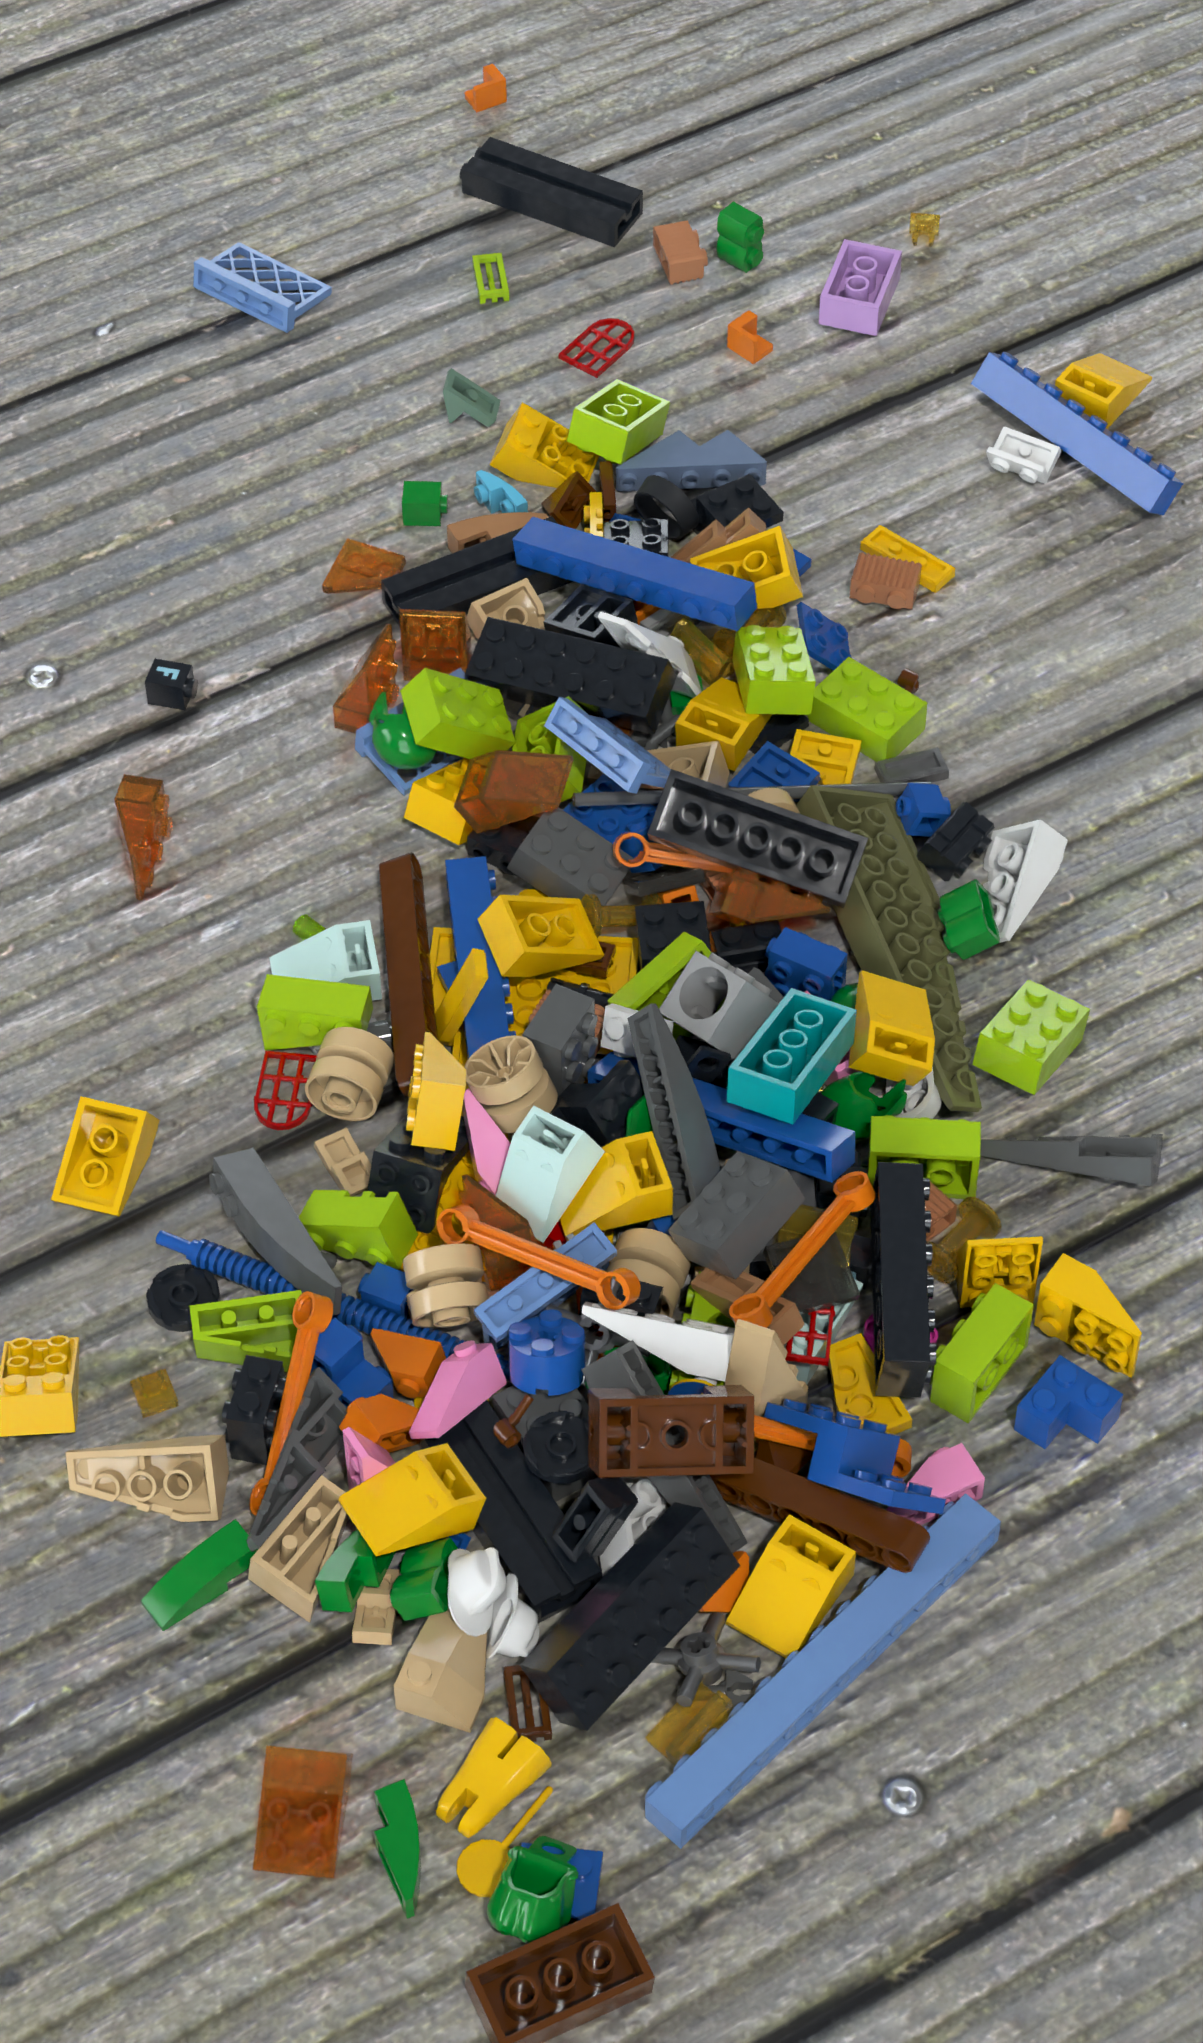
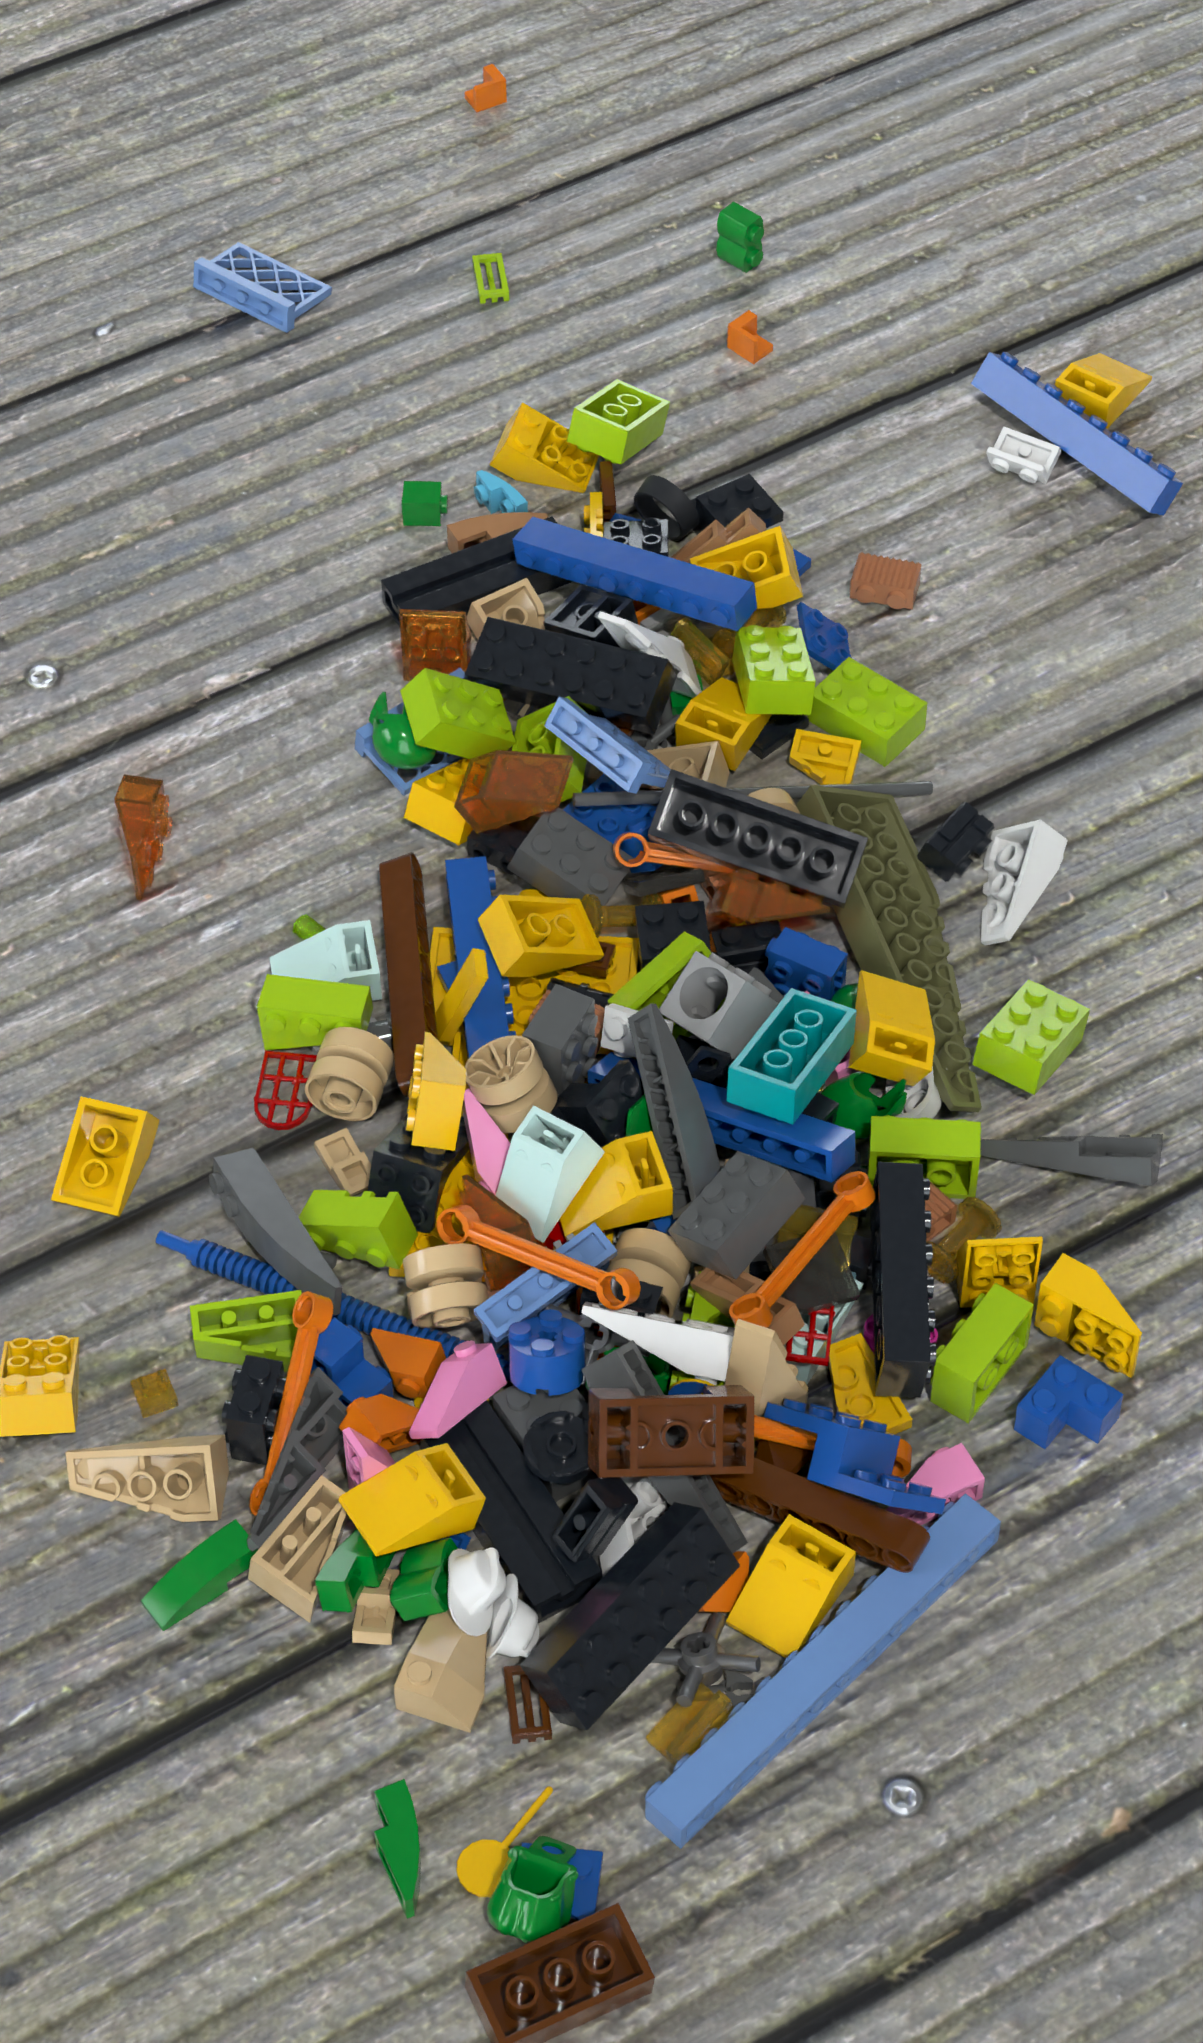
(170, 684): black brick -> none
(175, 1291): black tile -> none
(302, 1811): clear orange slope -> none
(361, 568): clear orange wing -> none
(370, 677): clear orange slope -> none
(386, 1289): blue brick -> none
(466, 396): sand green slope -> none
(491, 1777): yellow piece -> none
(505, 1429): reddish brown hand -> none
(552, 191): black brick -> none
(568, 501): reddish brown slope -> none
(602, 355): red window -> none
(679, 251): nougat brick -> none
(692, 465): sand blue slope -> none
(774, 768): blue wing -> none
(860, 287): lavender brick -> none
(886, 543): yellow tile -> none
(908, 680): reddish brown hand -> none
(913, 767): flat silver tile -> none
(922, 809): blue brick -> none
(924, 225): clear yellow tile -> none
(968, 920): green brick -> none

